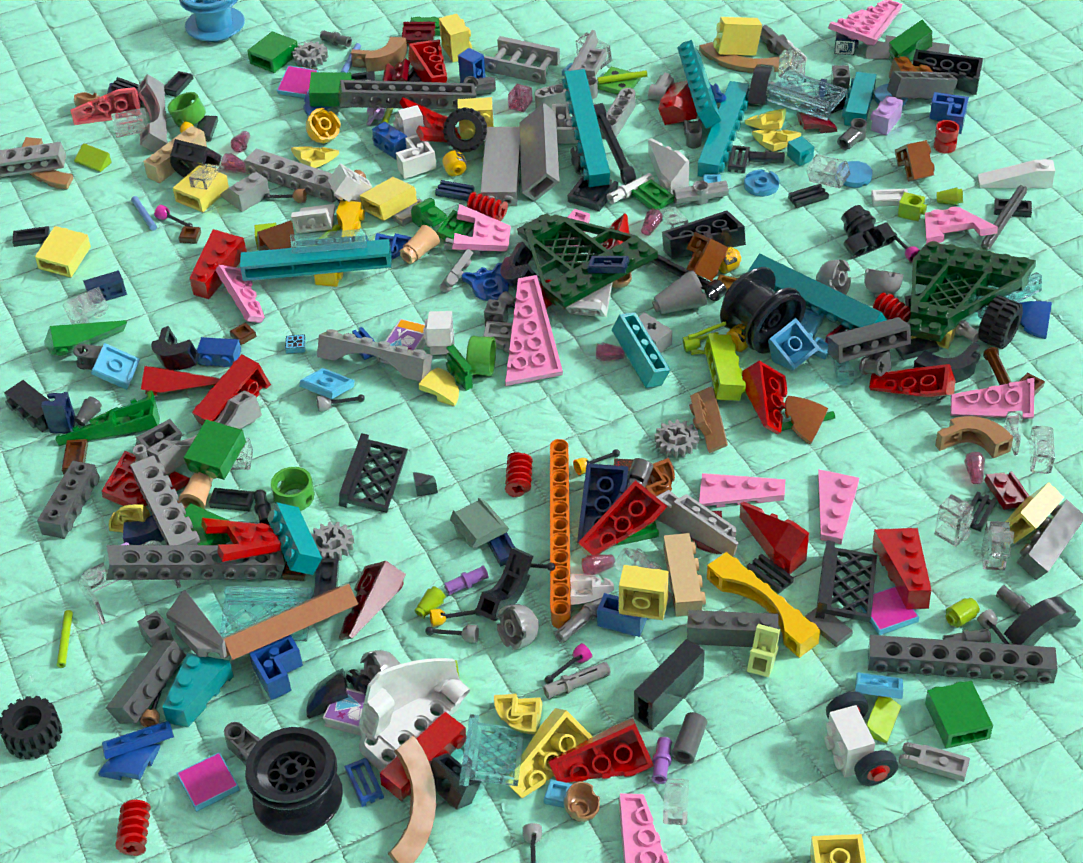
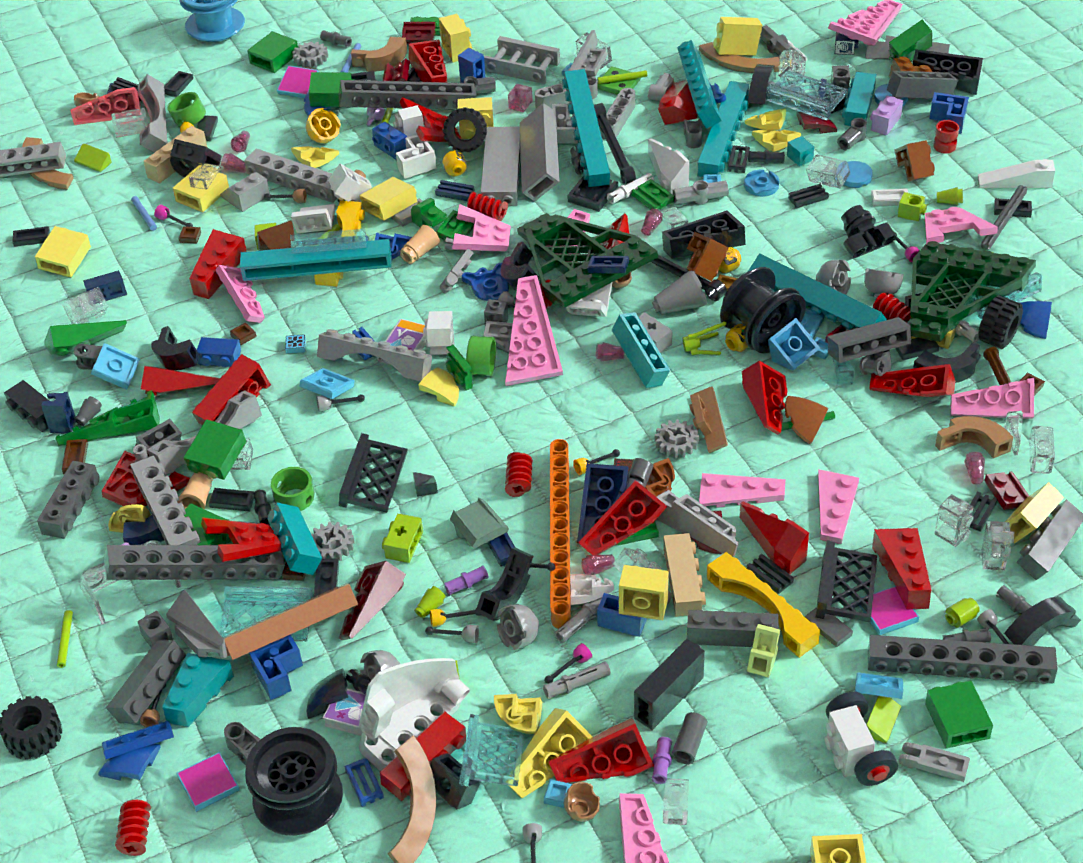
(402, 538): none -> lime brick
(724, 367): lime brick -> none

